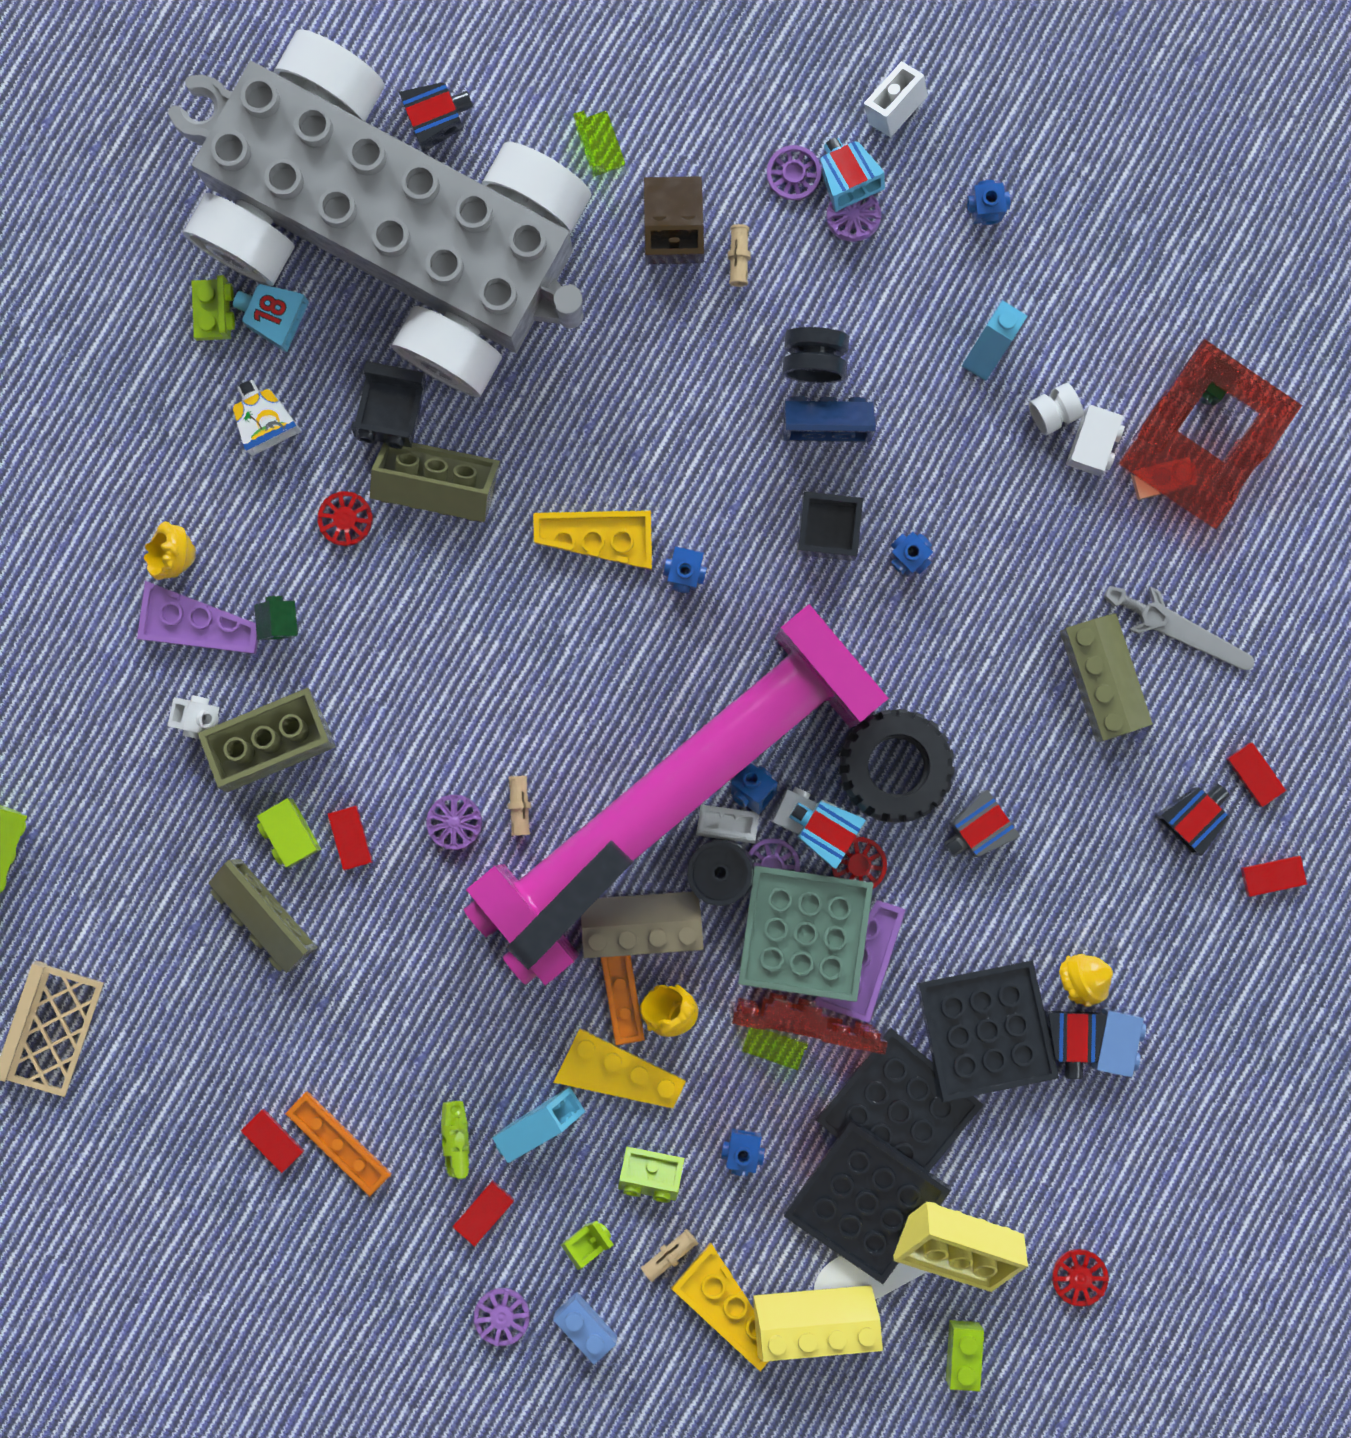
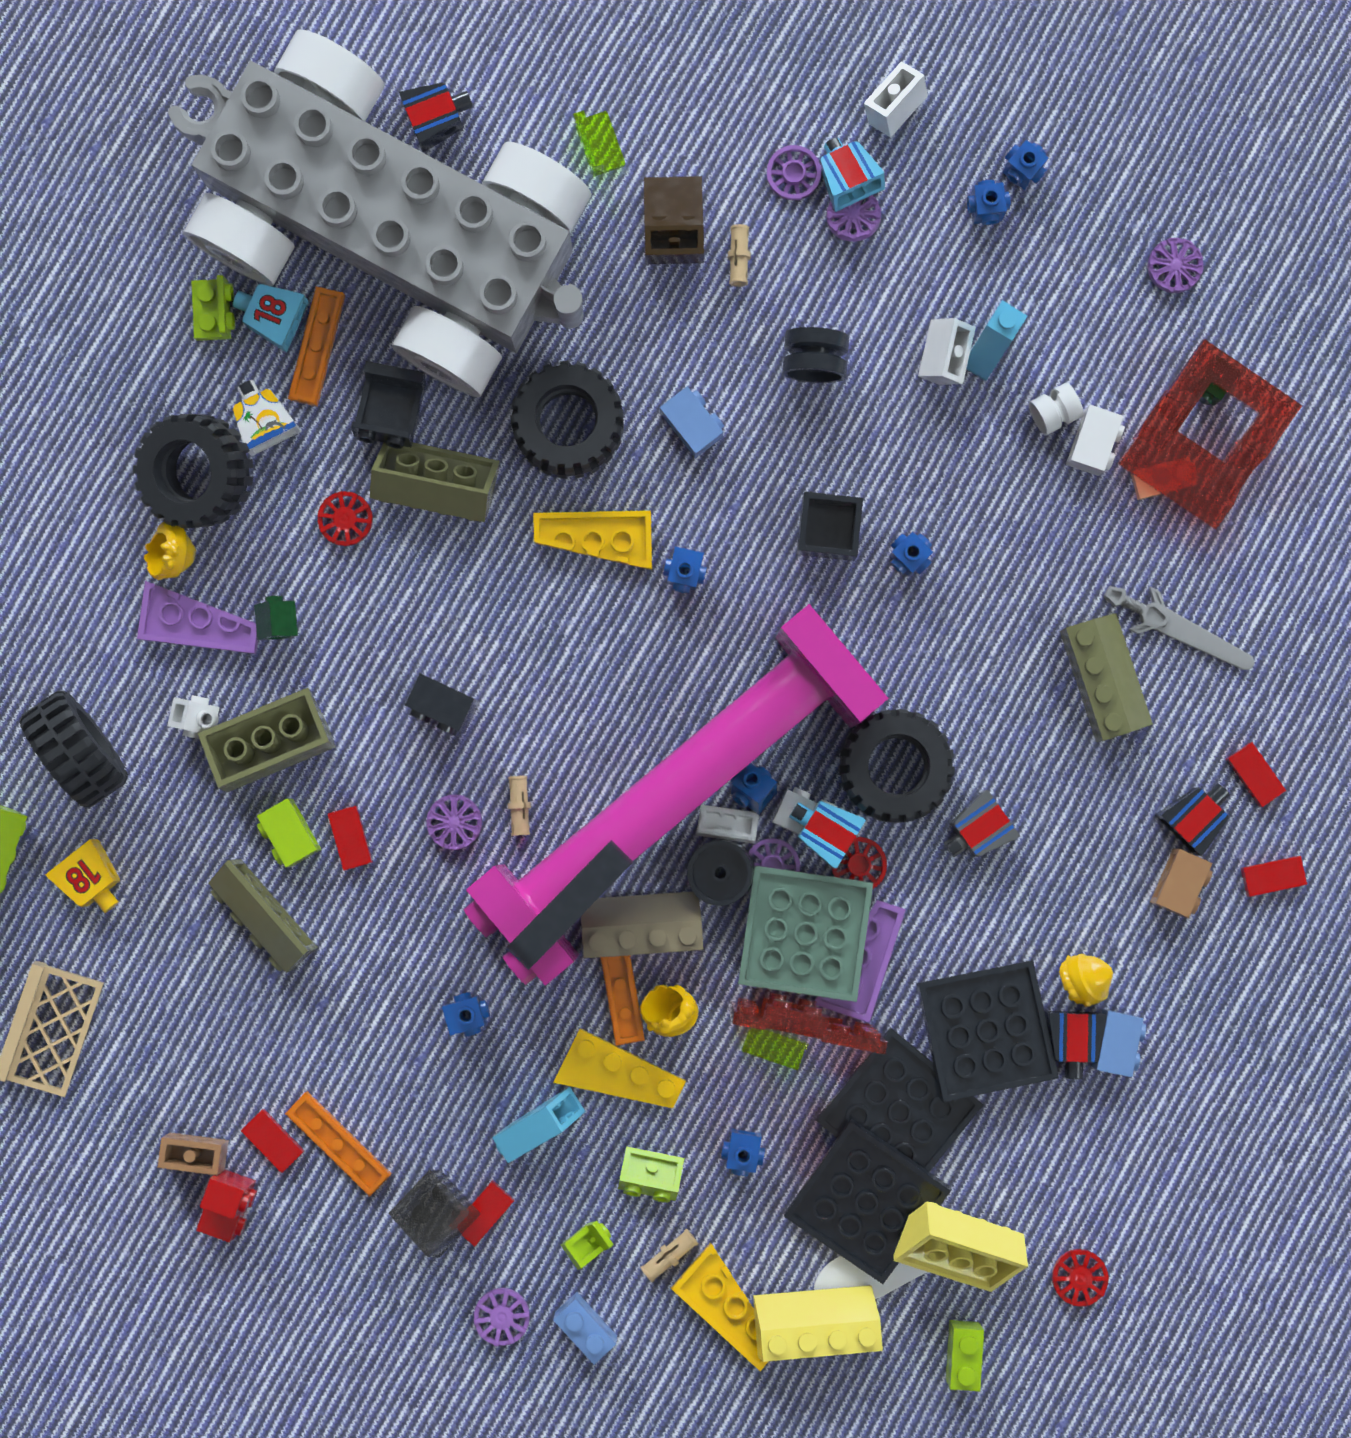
(73, 749): none -> black tyre
(87, 876): none -> yellow torso
(158, 472): none -> black tyre
(193, 1153): none -> medium nougat brick
(225, 1204): none -> red brick
(316, 346): none -> orange tile
(434, 1213): none -> clear smoke piece
(441, 703): none -> black piece
(455, 1016): none -> blue brick
(455, 1139): lime hinge -> none
(562, 381): none -> black tyre
(692, 421): none -> medium blue brick
(828, 420): dark blue slope -> none
(946, 351): none -> white brick
(1025, 164): none -> blue brick
(1175, 265): none -> medium lavender wheel
(1182, 883): none -> medium nougat brick

